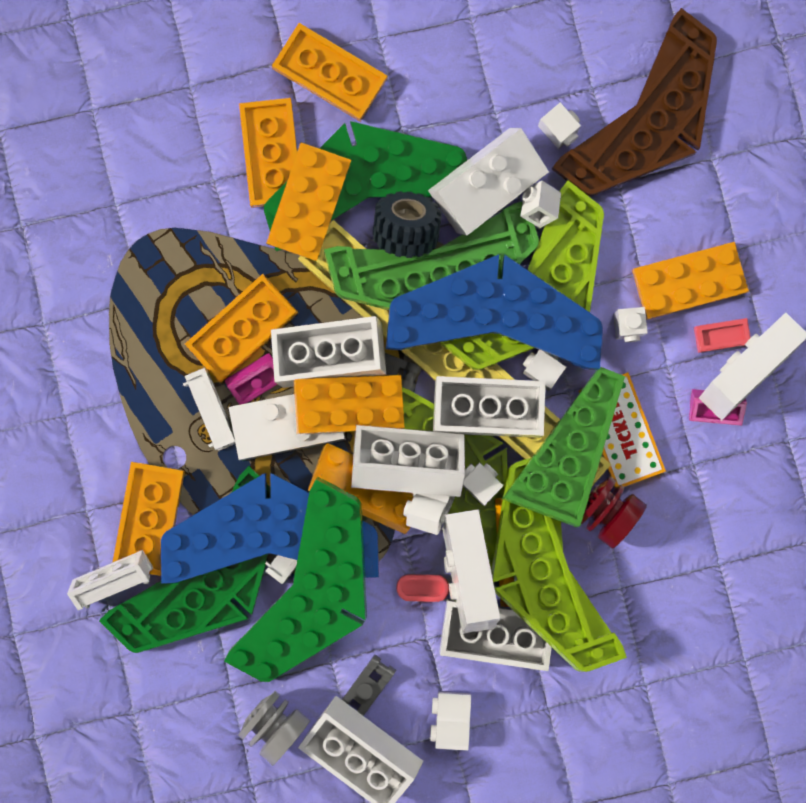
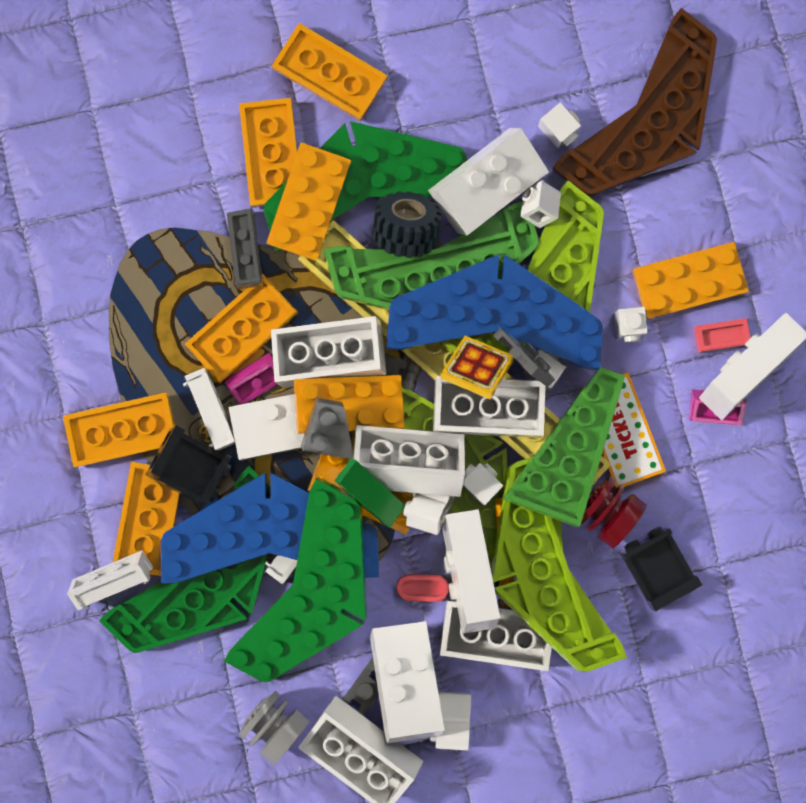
(118, 429): none -> light orange plate
(189, 466): none -> black panel
(244, 248): none -> dark grey tile
(328, 430): none -> dark grey wing
(370, 492): none -> green tile
(406, 682): none -> white brick
(477, 367): none -> tile
(527, 357): none -> dark grey wing
(659, 568): none -> black panel

